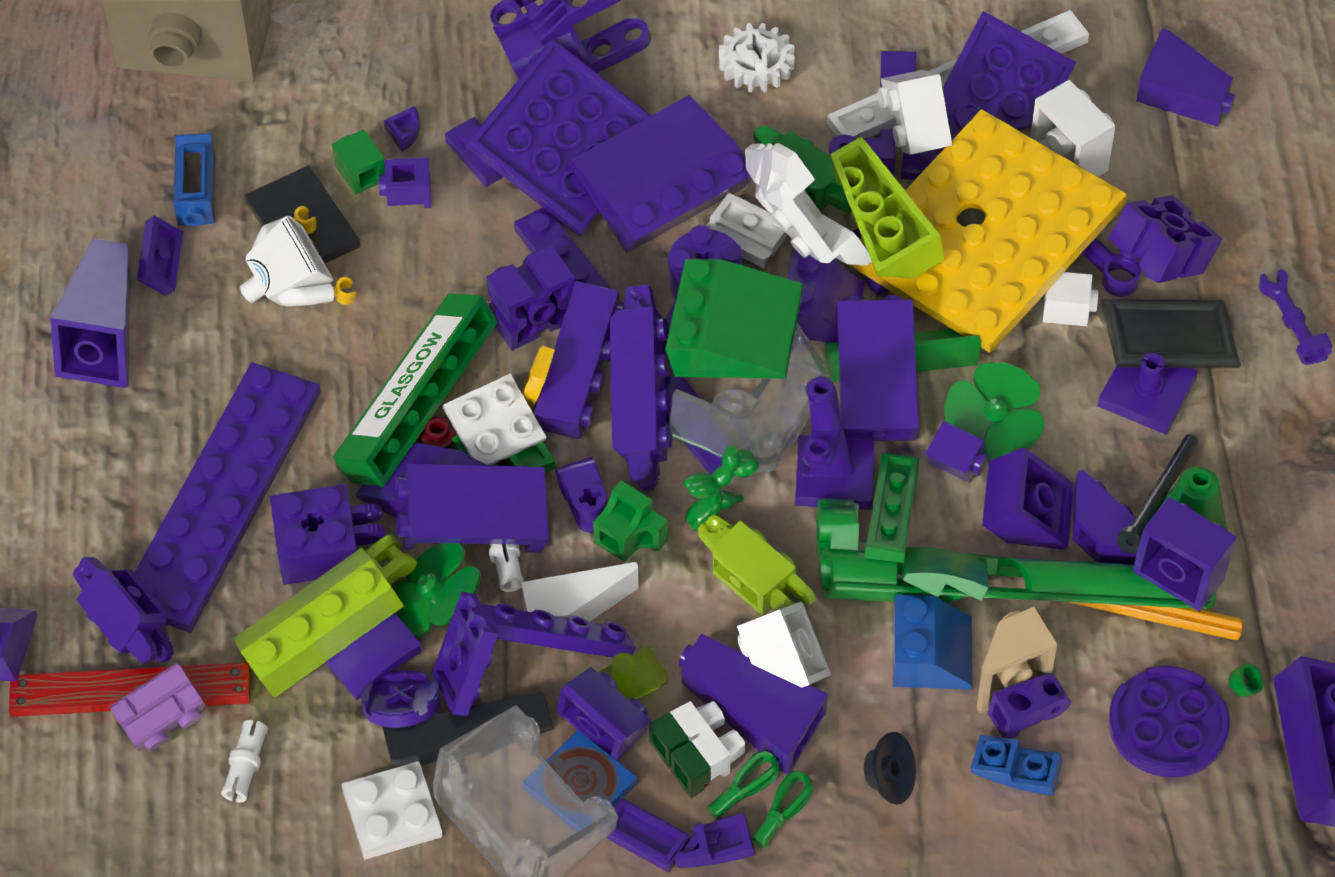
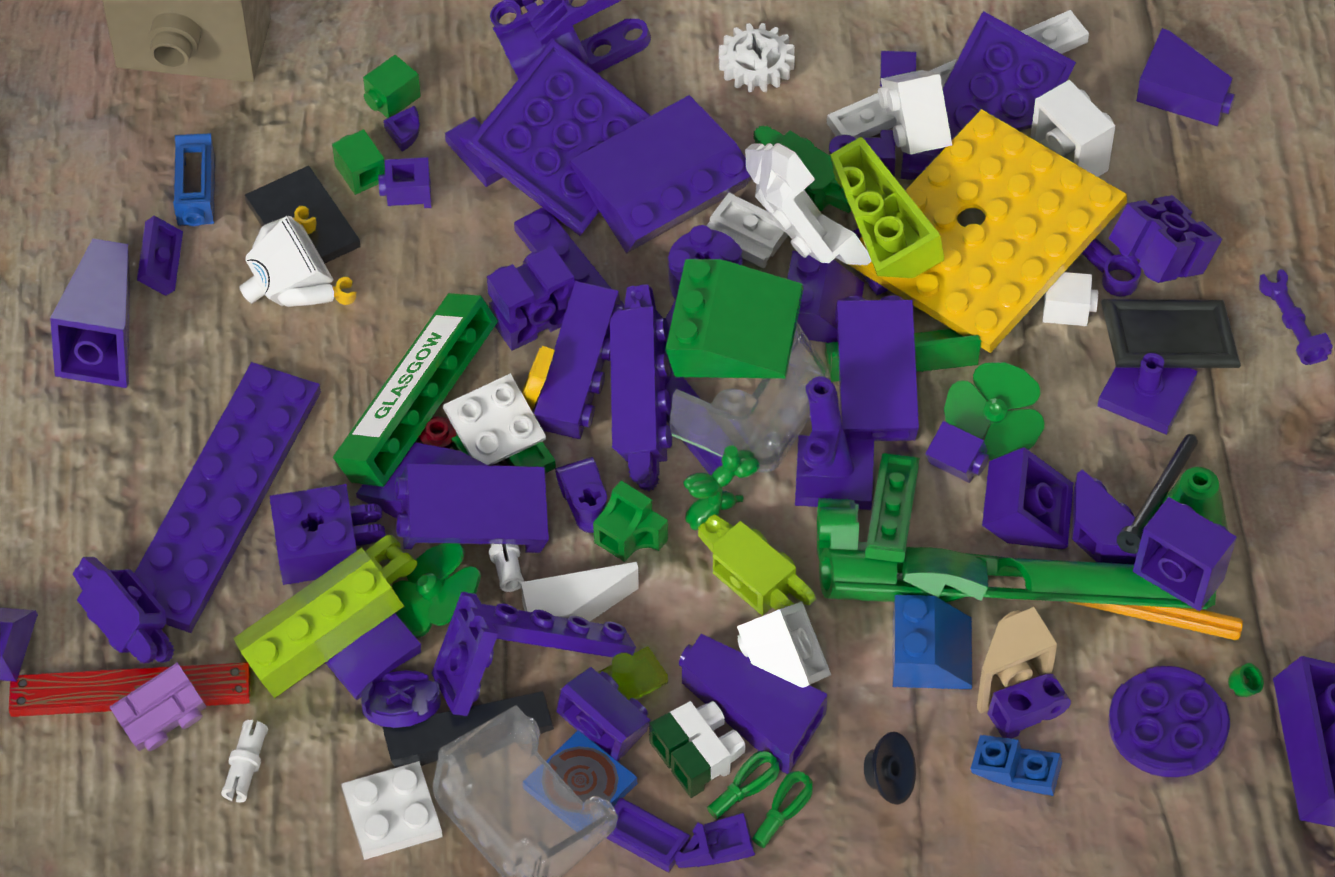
(391, 87): none -> green brick

